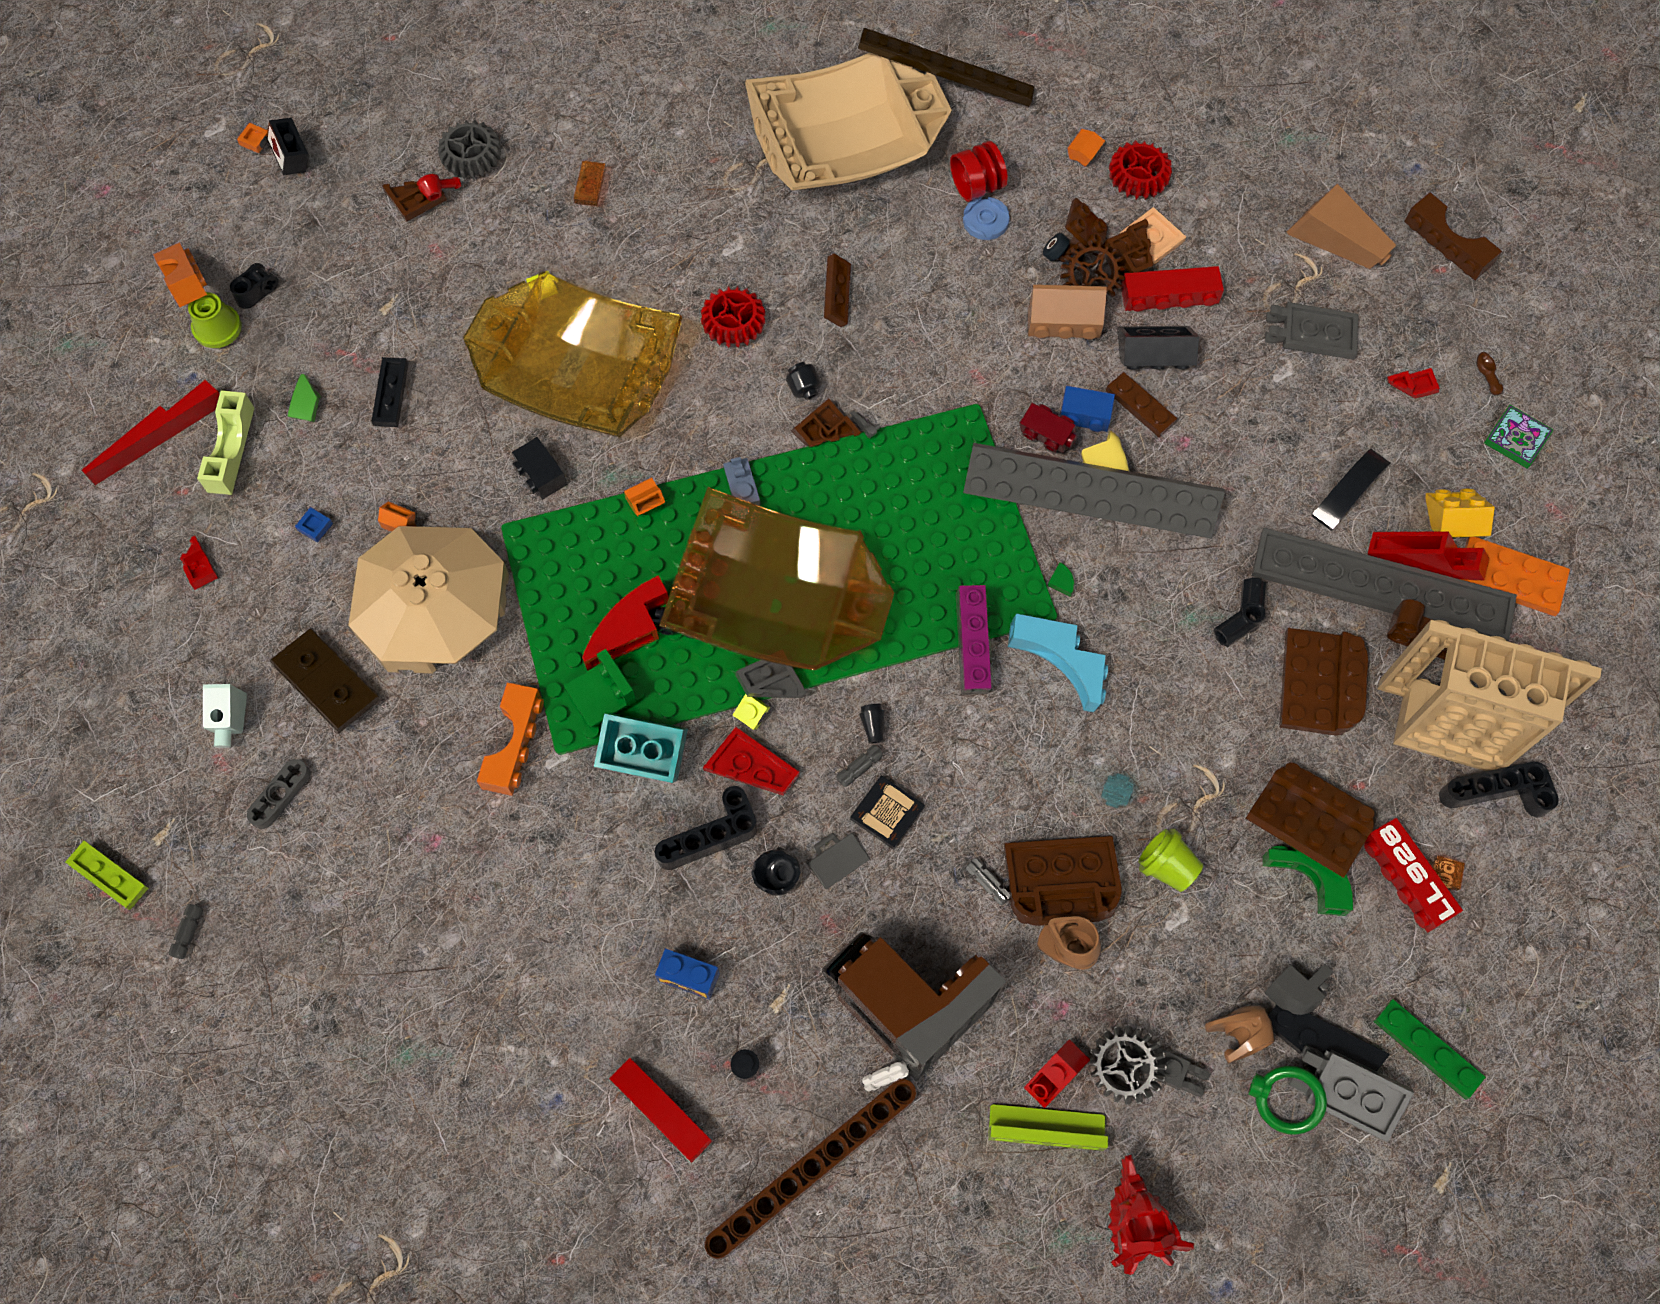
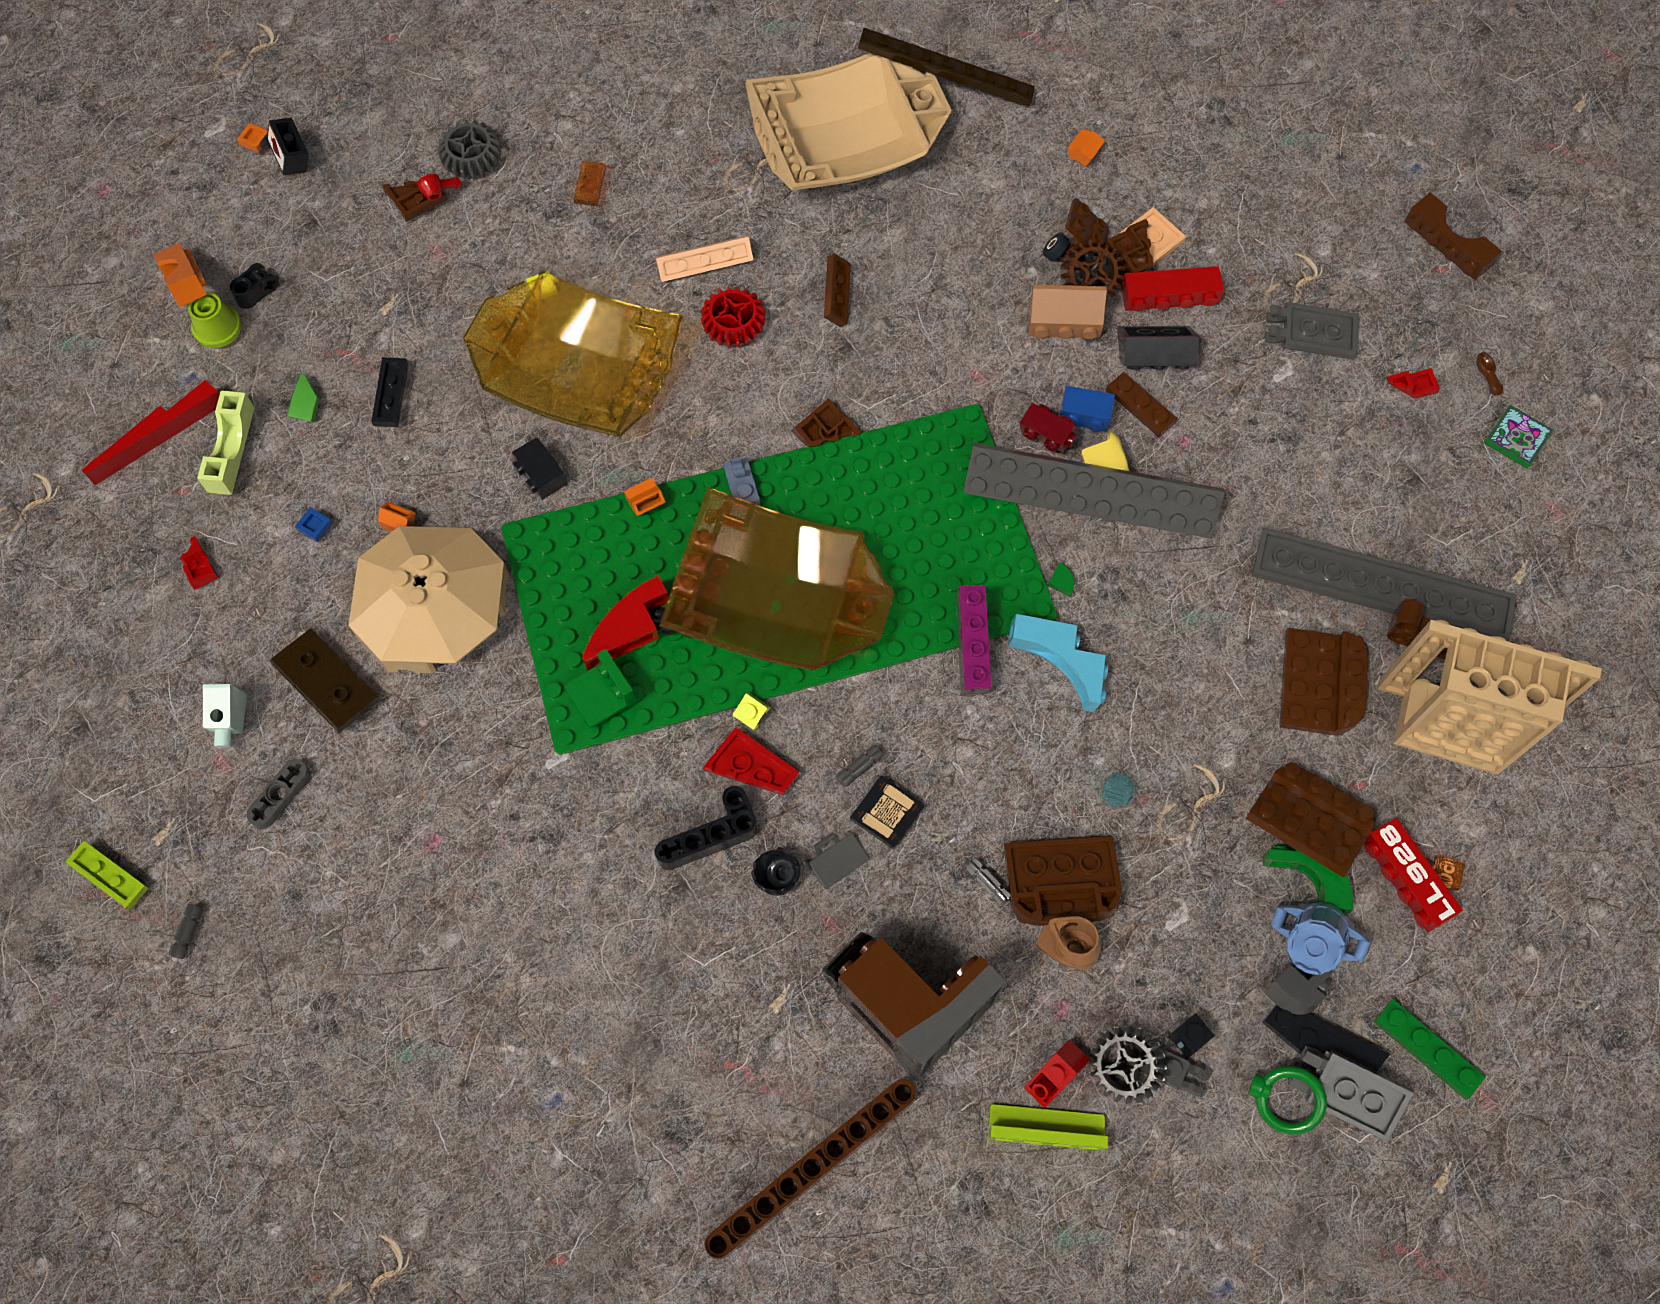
(502, 770): orange arch -> none
(640, 747): teal brick -> none
(660, 1110): red slope -> none
(687, 974): blue brick -> none
(704, 258): none -> light nougat plate
(745, 1065): black brick -> none
(770, 680): dark grey wing -> none
(803, 380): black head -> none
(868, 429): dark grey piece -> none
(873, 722): black cone -> none
(885, 1076): white axle -> none
(978, 171): red wheel -> none
(986, 218): medium blue tile -> none
(1138, 177): red gear -> none
(1141, 1223): red piece -> none
(1170, 860): lime piece -> none
(1191, 1036): none -> black brick
(1239, 624): black piece -> none
(1249, 1026): medium nougat helmet -> none
(1319, 936): none -> medium blue container
(1343, 229): medium nougat slope -> none
(1350, 489): black slope -> none
(1430, 552): red slope -> none
(1460, 512): yellow slope -> none
(1496, 789): black beam -> none
(1534, 580): orange plate -> none

